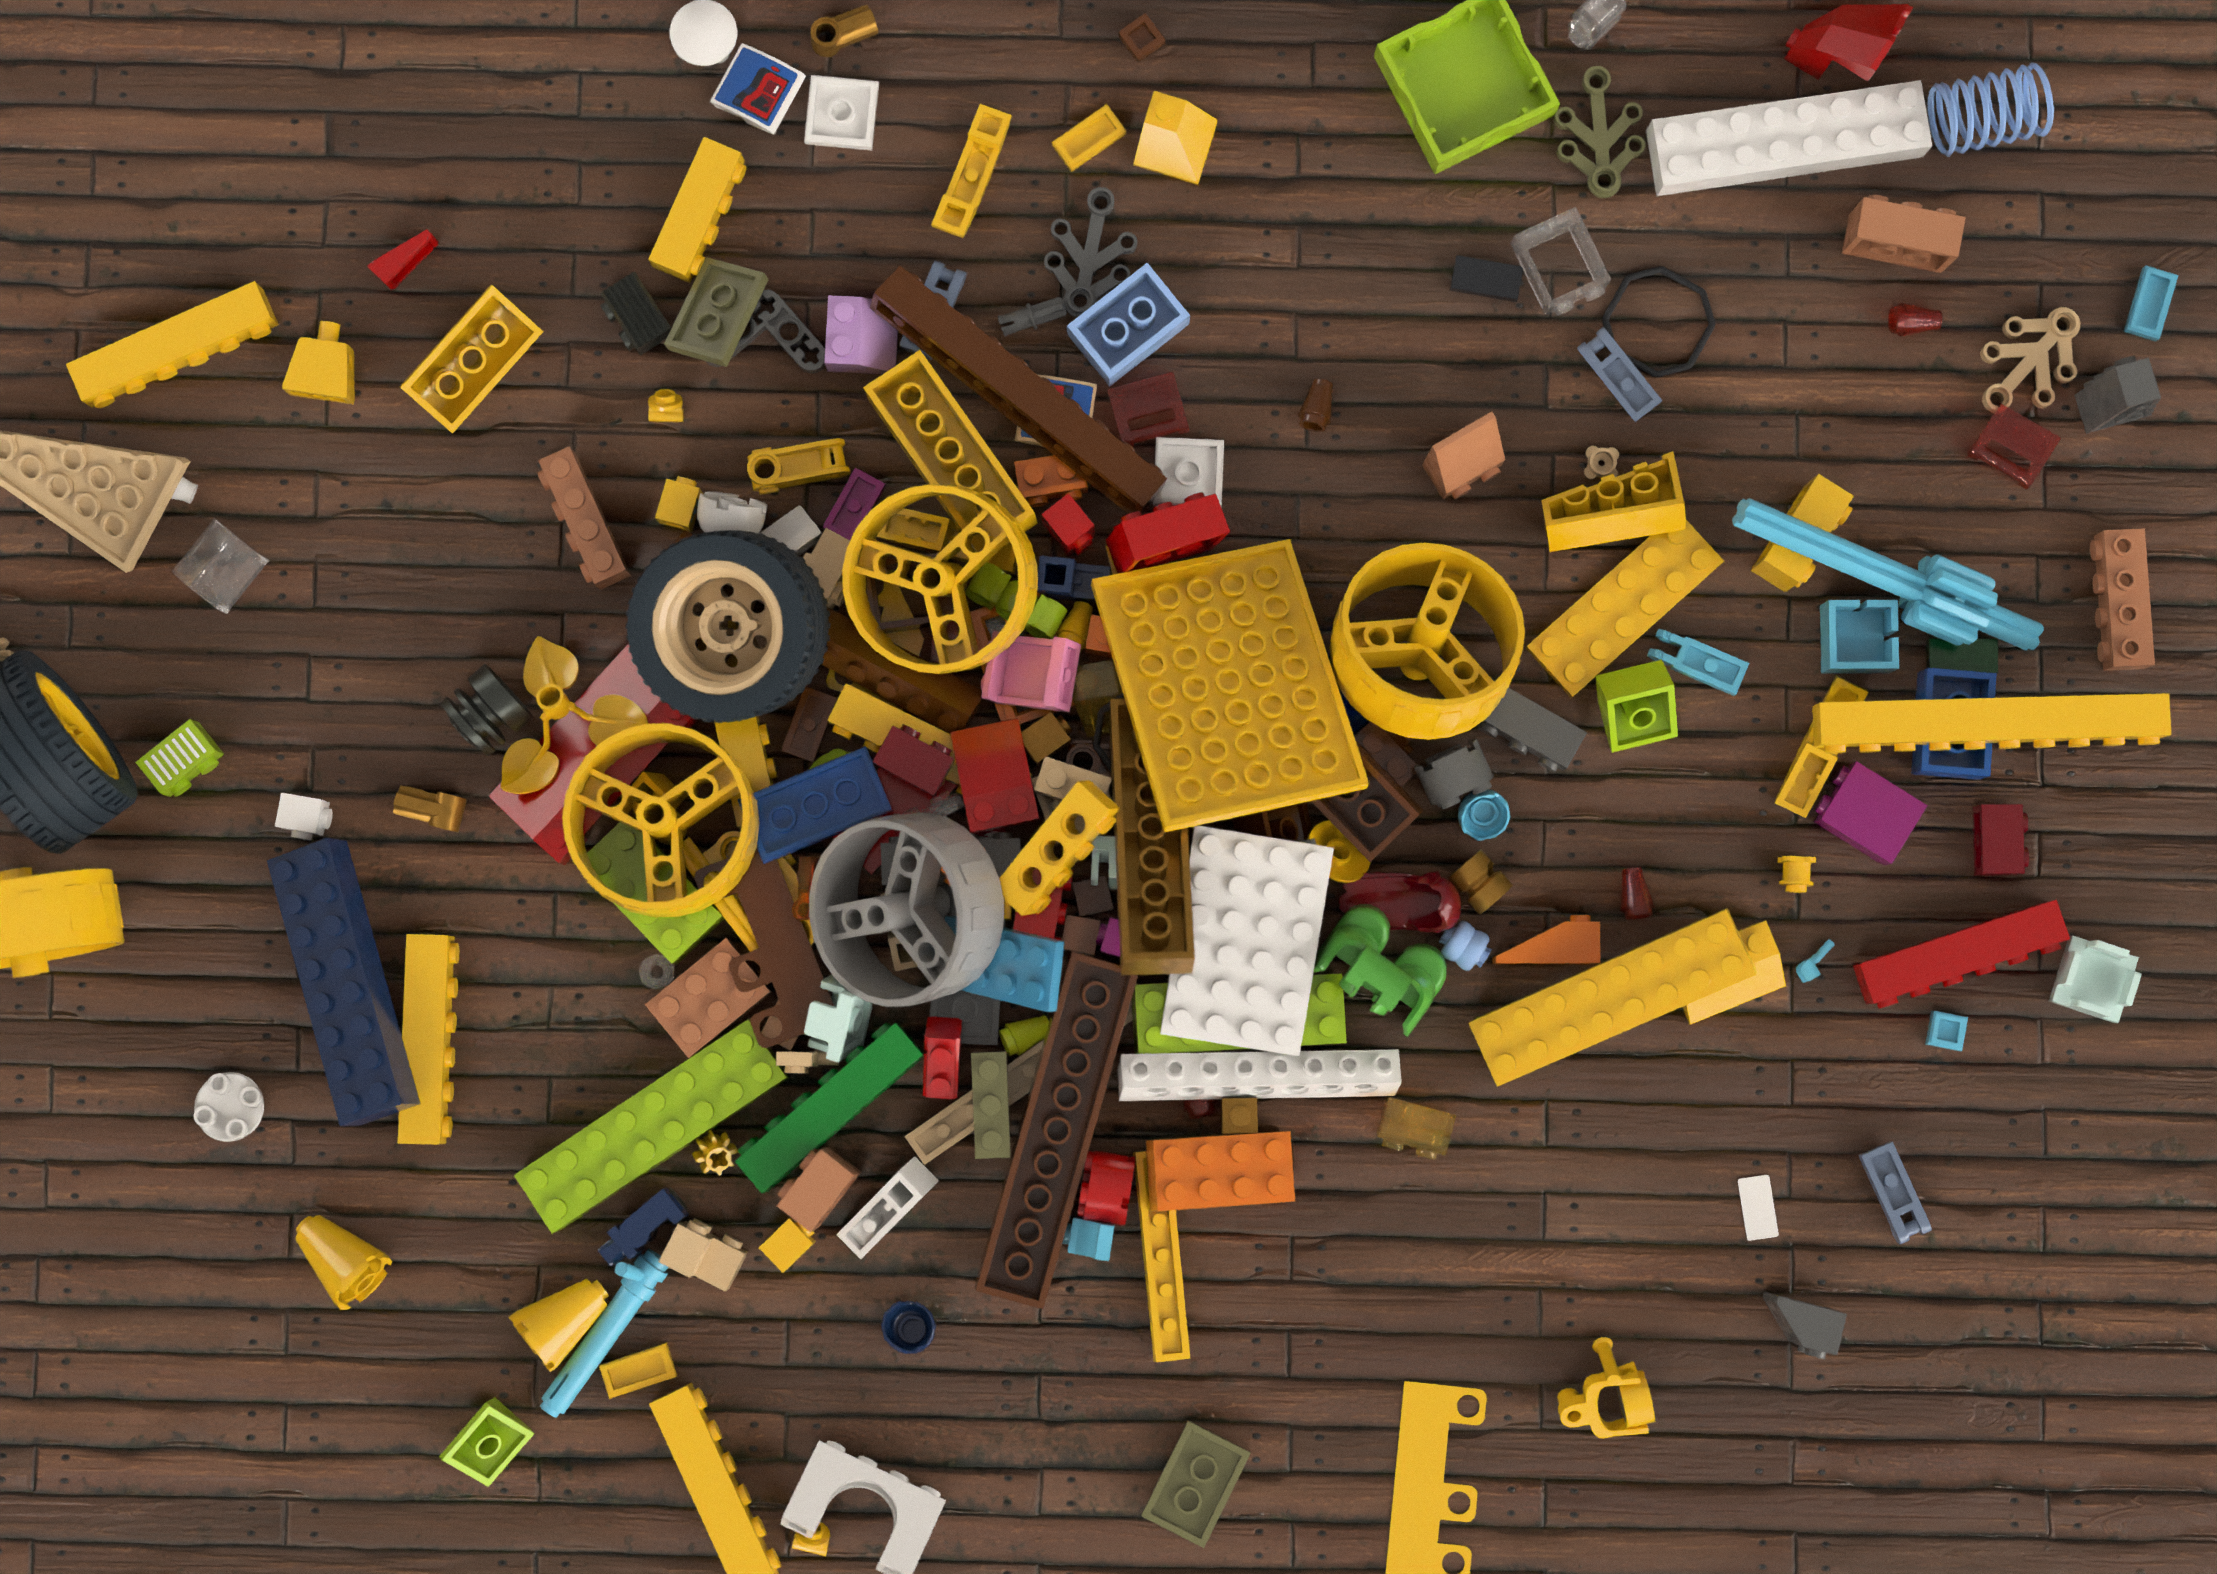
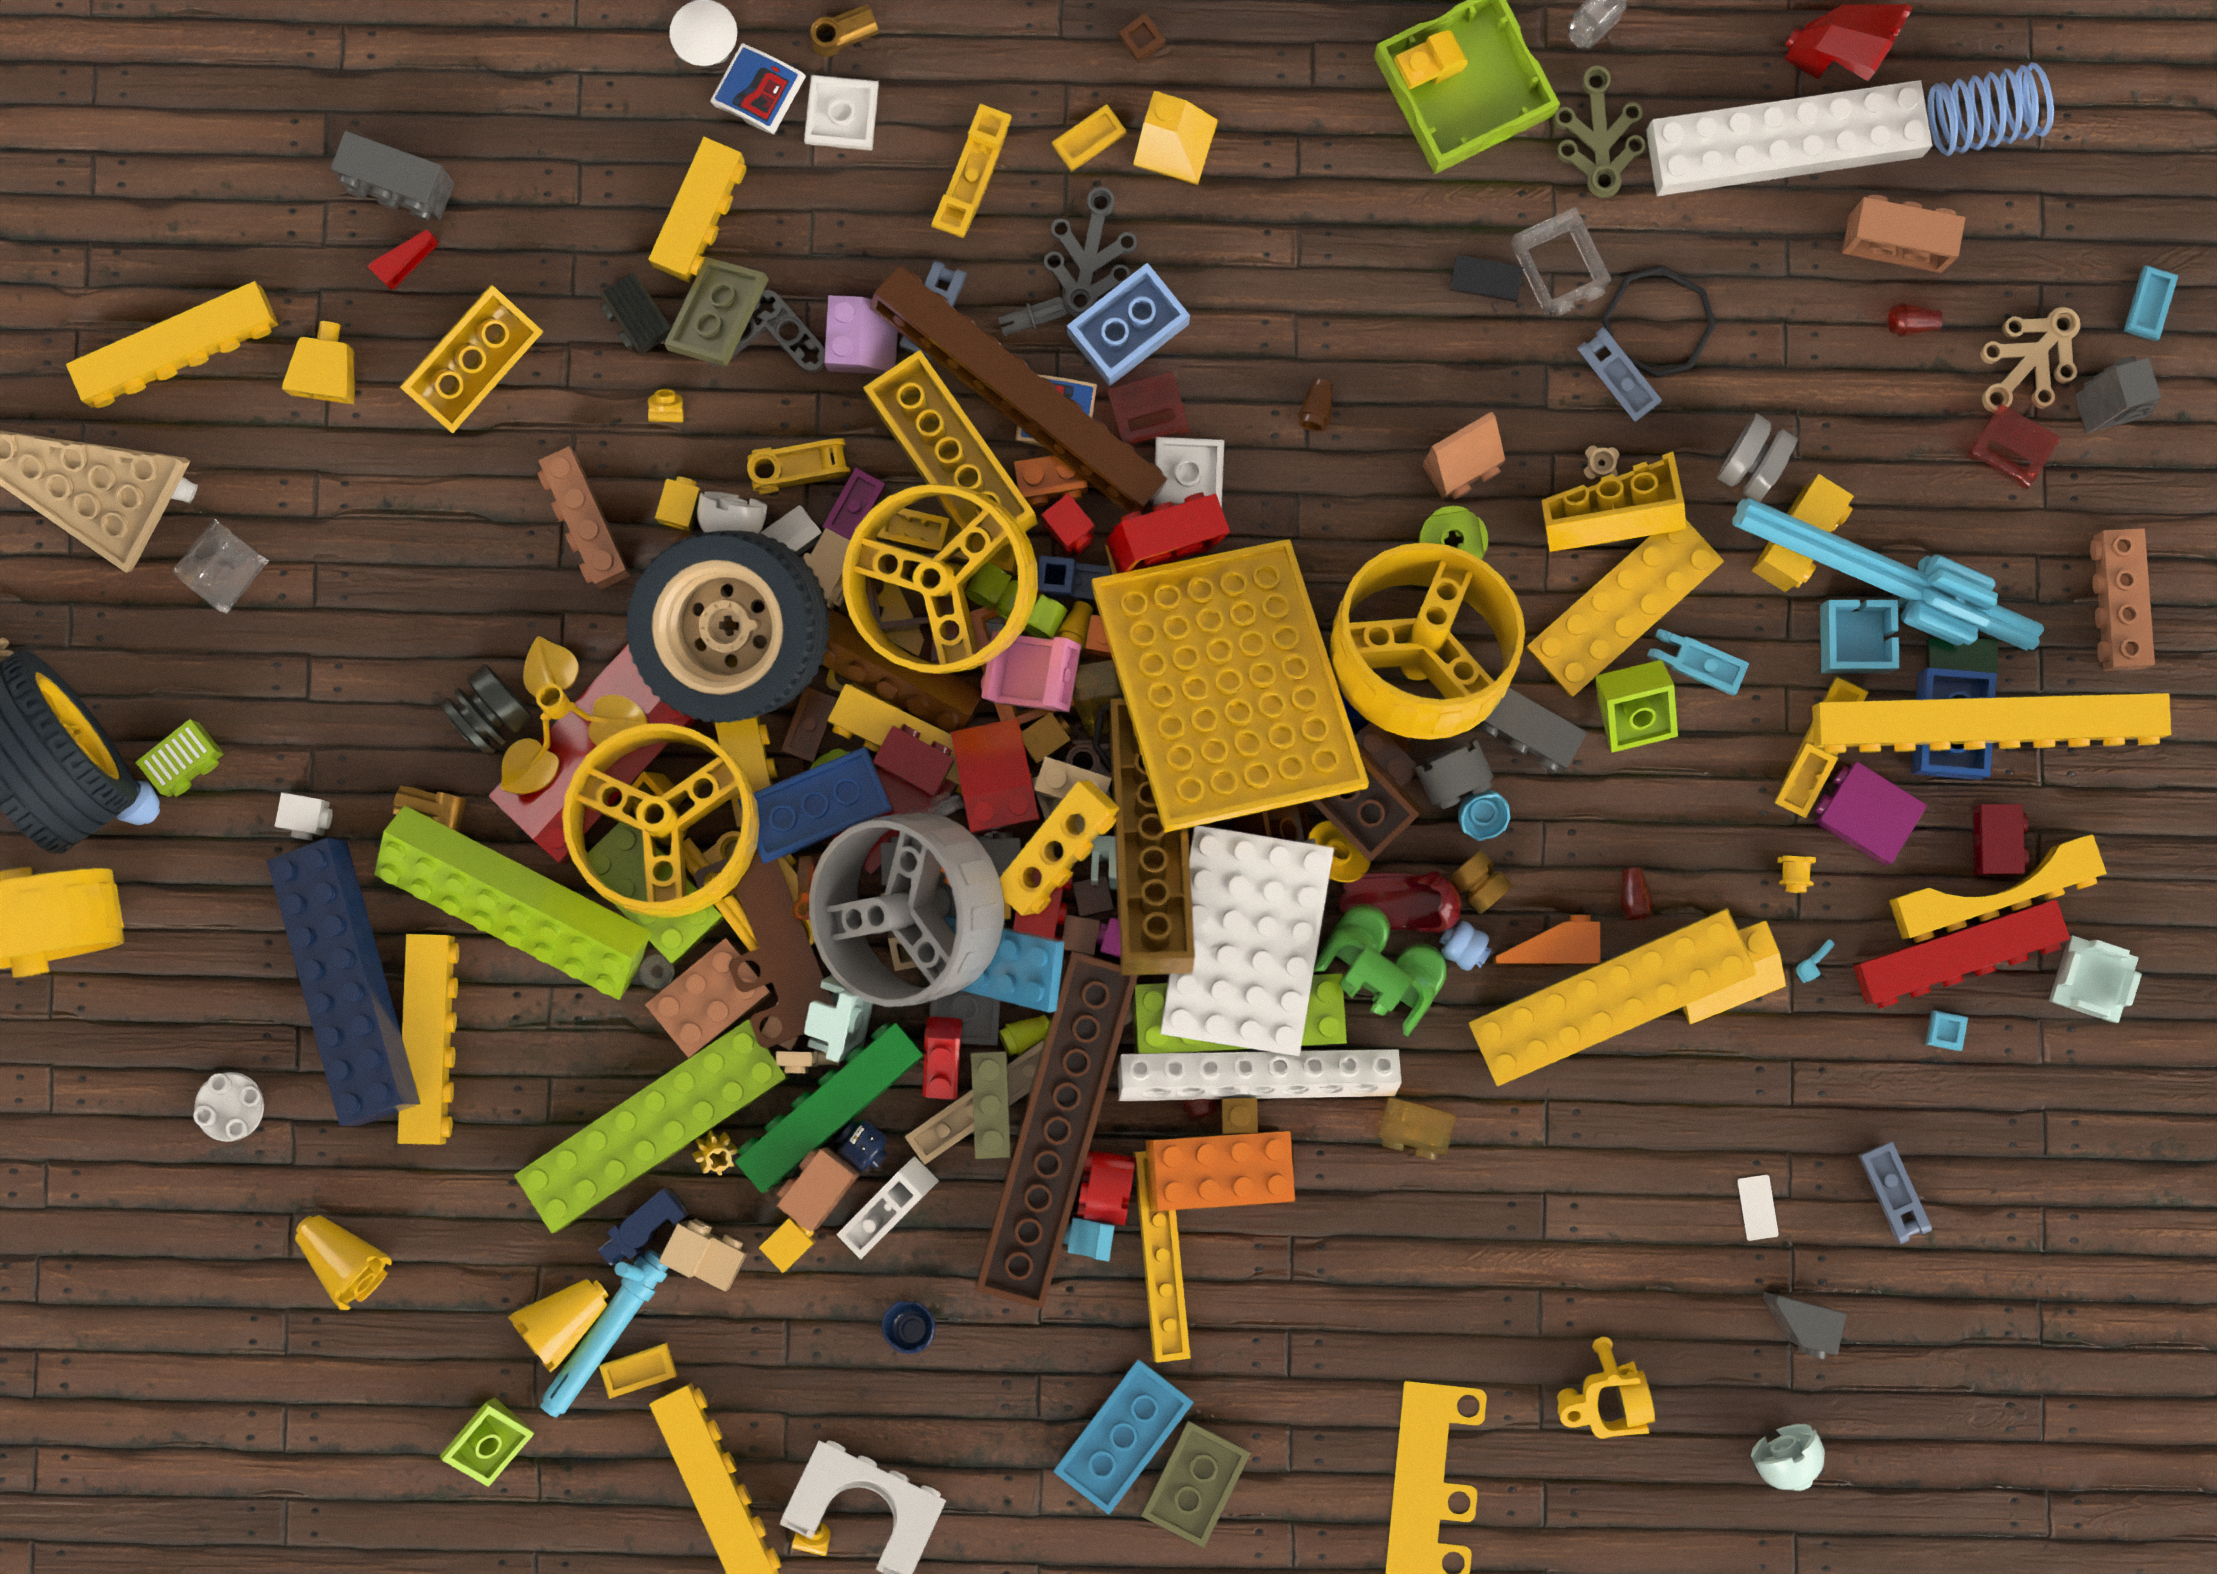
(144, 808): none -> light blue cone
(392, 177): none -> dark grey brick
(511, 902): none -> lime brick
(861, 1145): none -> dark blue head
(1123, 1436): none -> dark azure plate
(1432, 60): none -> yellow brick
(1460, 521): none -> lime plate
(1760, 459): none -> light grey wheel
(1791, 1459): none -> light aqua cylinder
(2062, 866): none -> yellow arch

